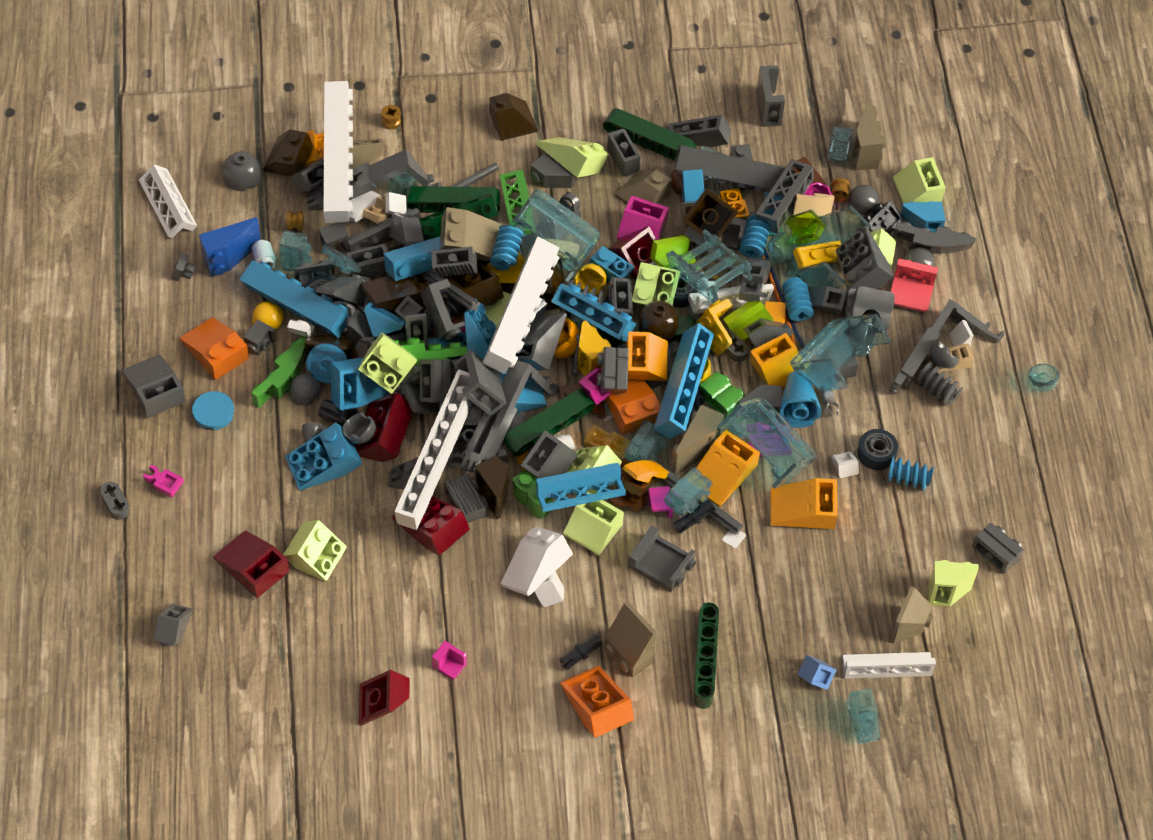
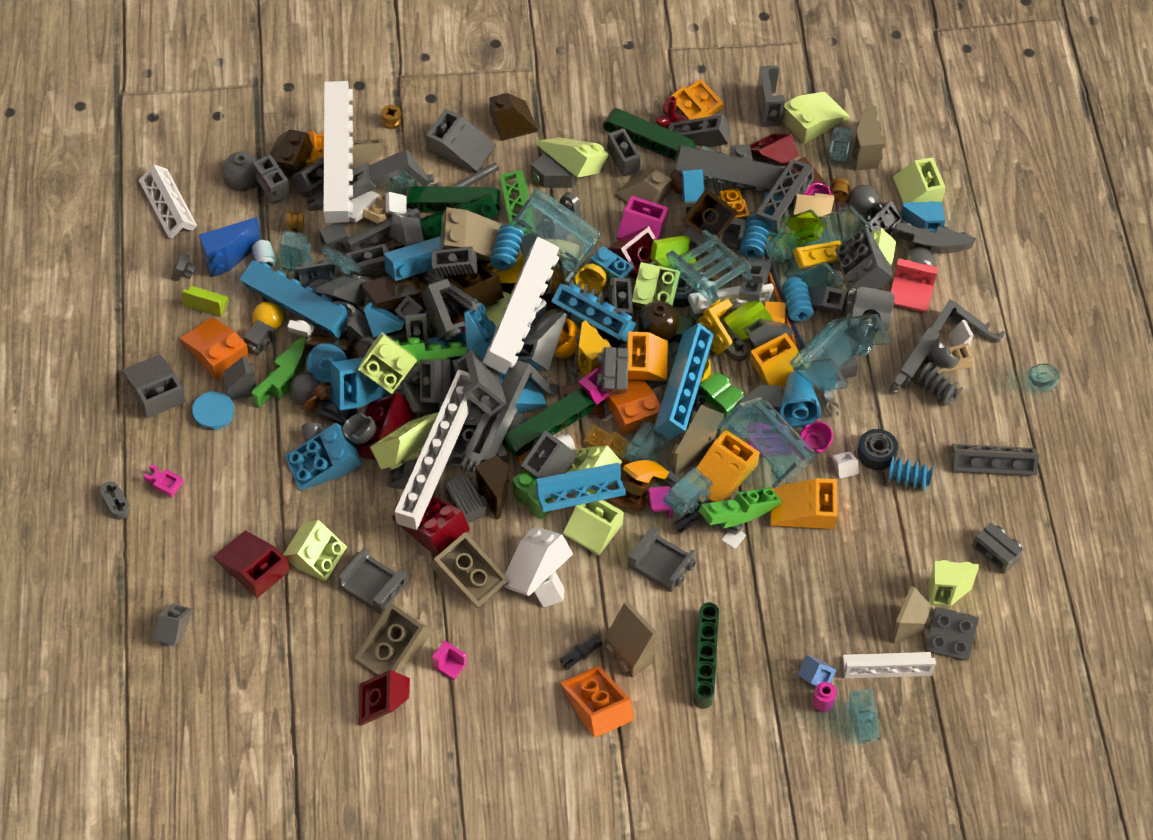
(205, 300): none -> lime panel
(240, 379): none -> dark grey slope
(271, 179): none -> dark grey hips
(319, 394): none -> reddish brown plate
(371, 581): none -> dark grey panel
(393, 641): none -> dark tan slope
(403, 442): none -> yellowish green slope
(459, 141): none -> dark grey slope
(469, 570): none -> dark tan slope
(669, 110): none -> dark red plant
(697, 100): none -> light orange slope
(742, 509): none -> bright green slope
(775, 148): none -> dark red slope
(812, 115): none -> yellowish green slope
(817, 436): none -> dark pink hair
(824, 696): none -> dark pink brick
(952, 633): none -> dark grey bracket
(995, 459): none -> dark grey fence

